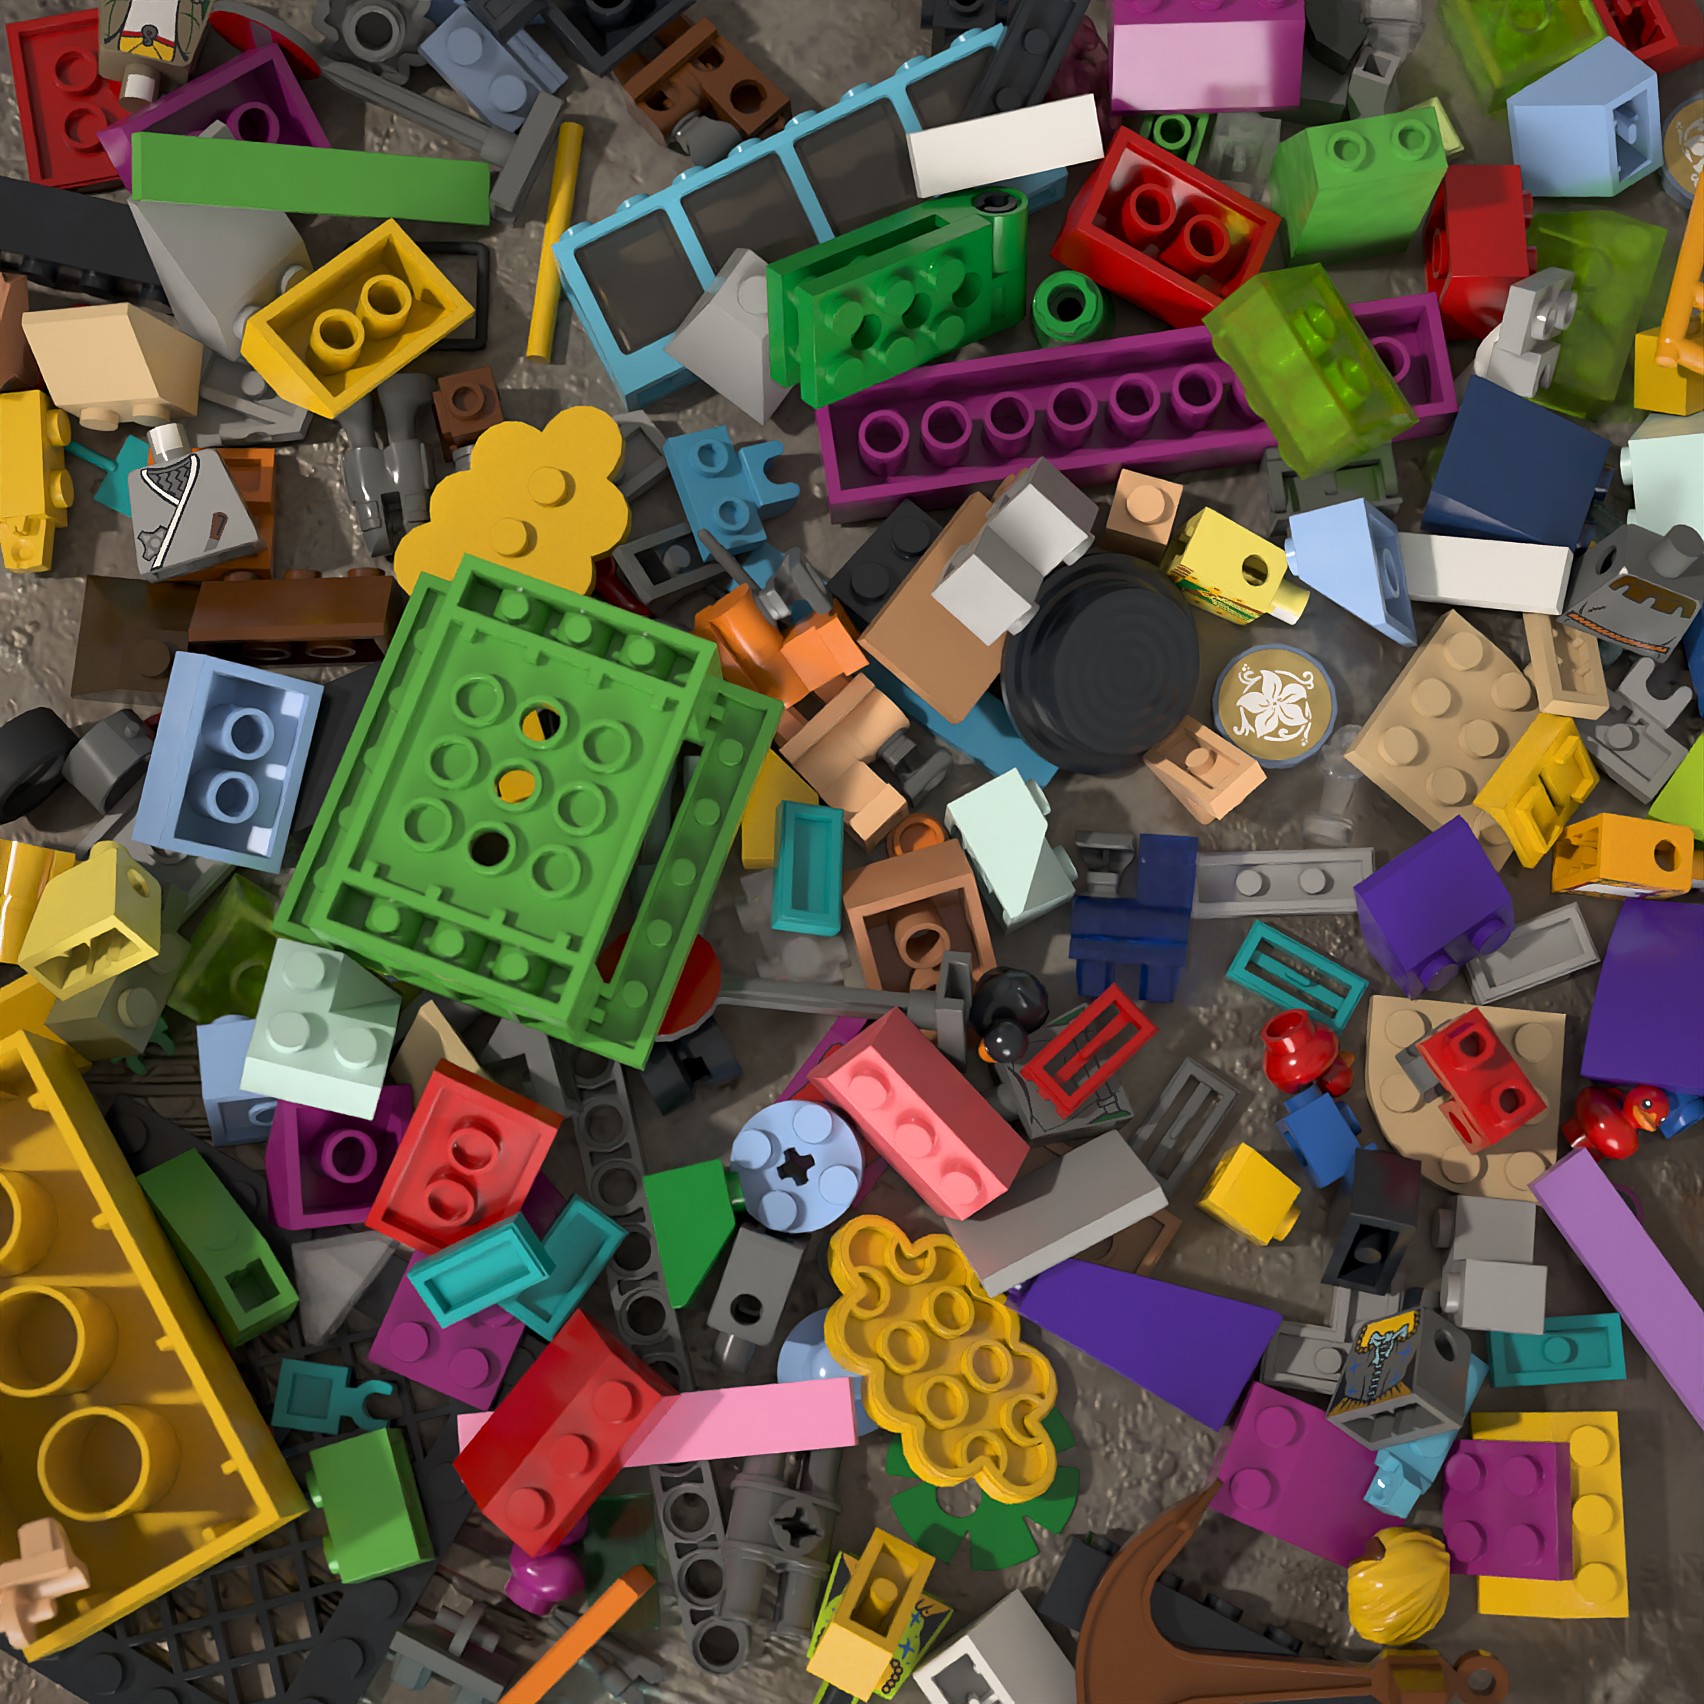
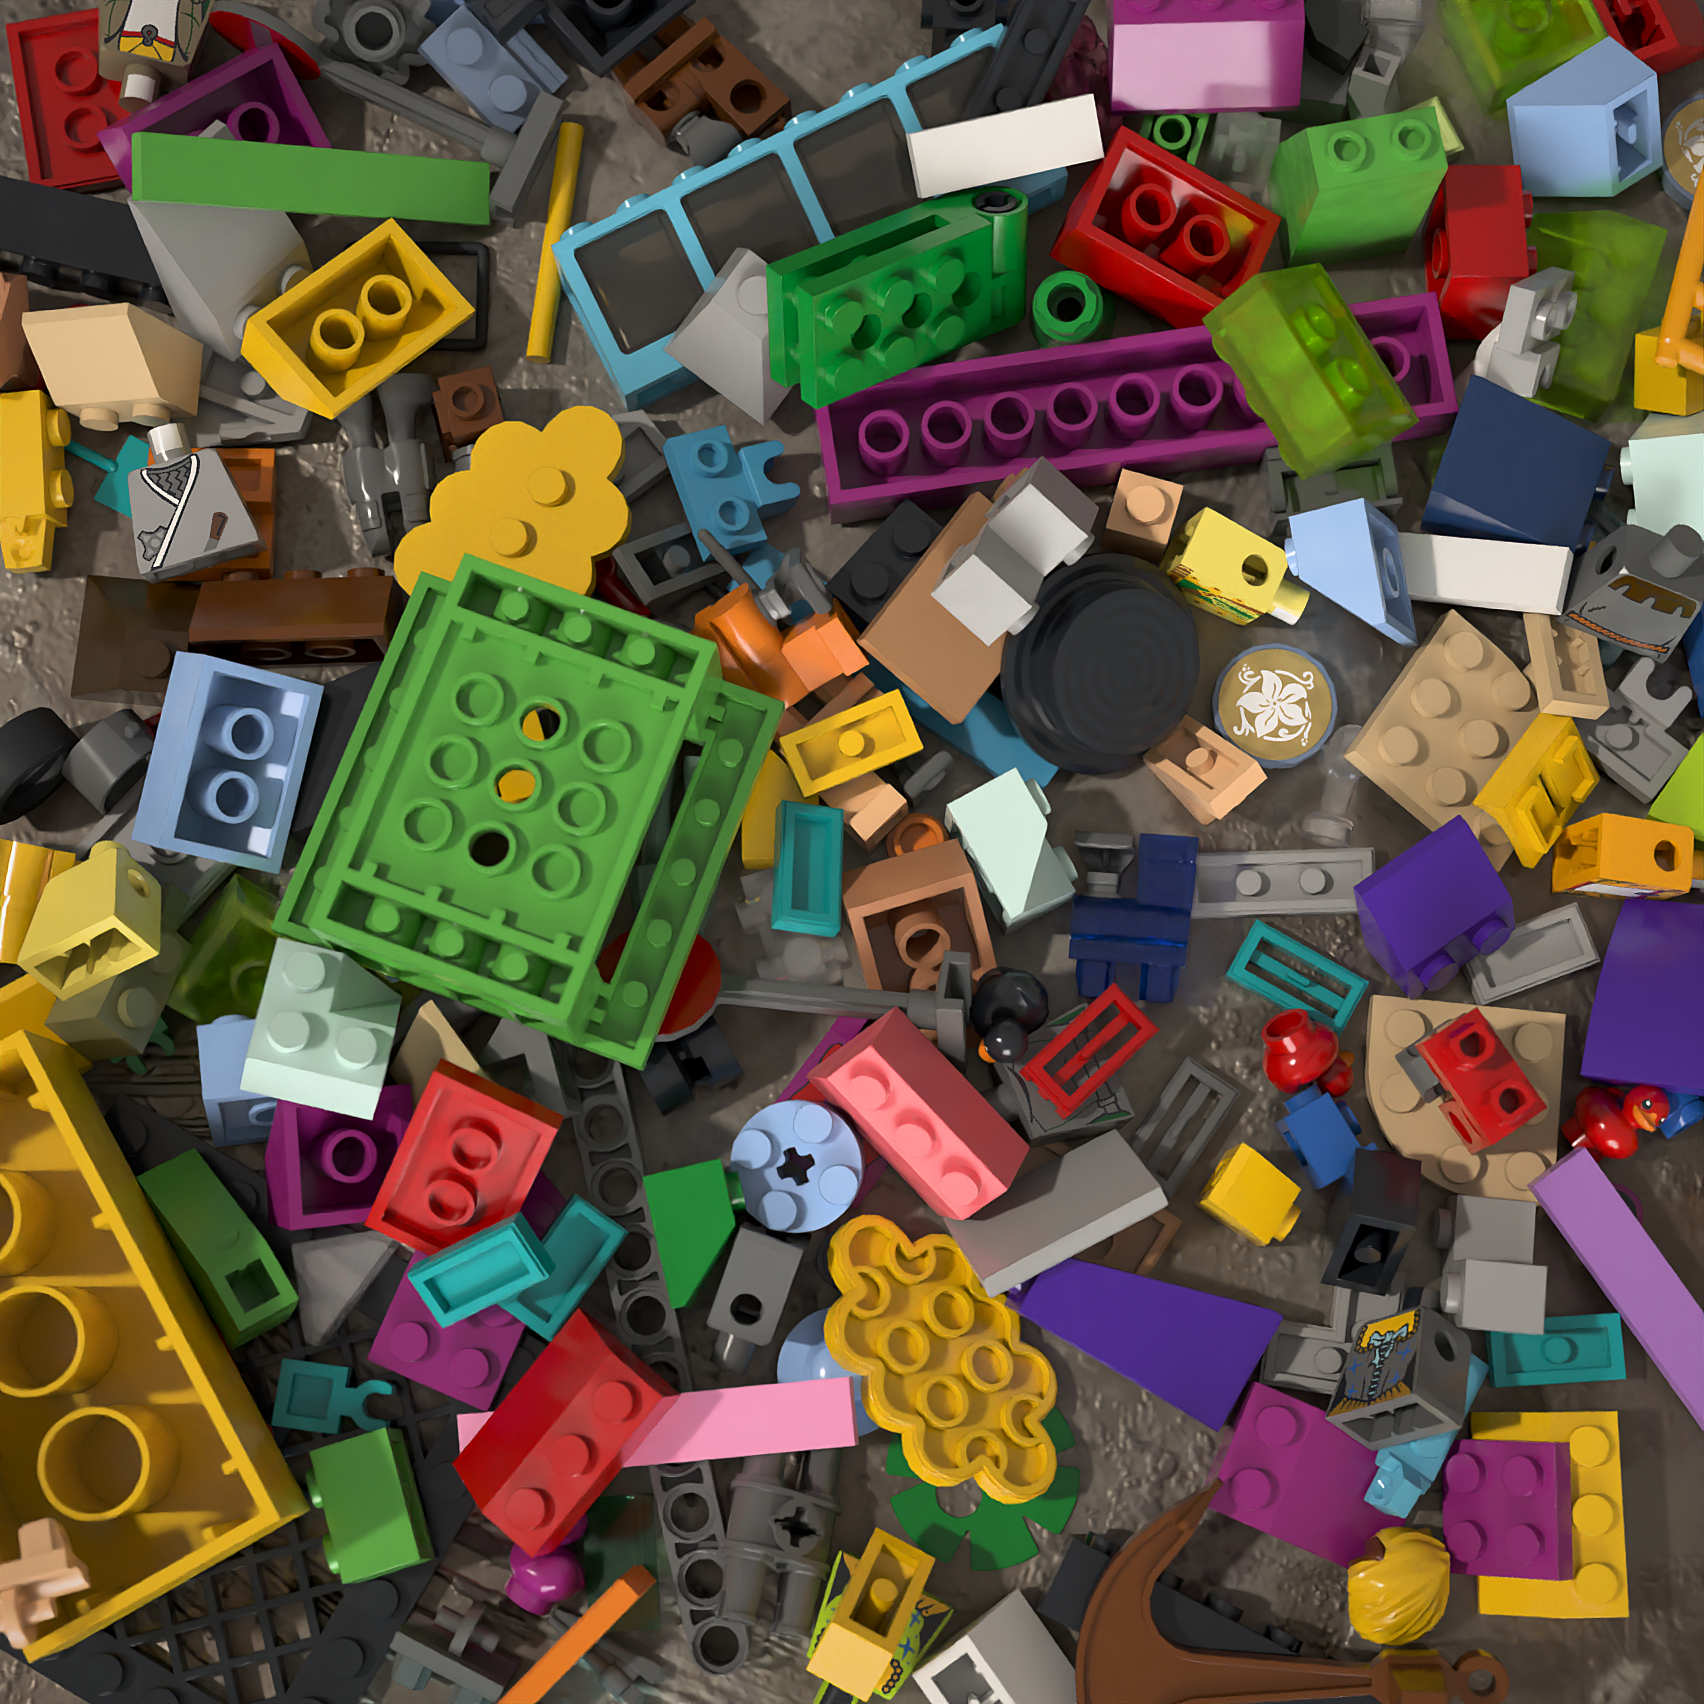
(850, 744): none -> yellow plate

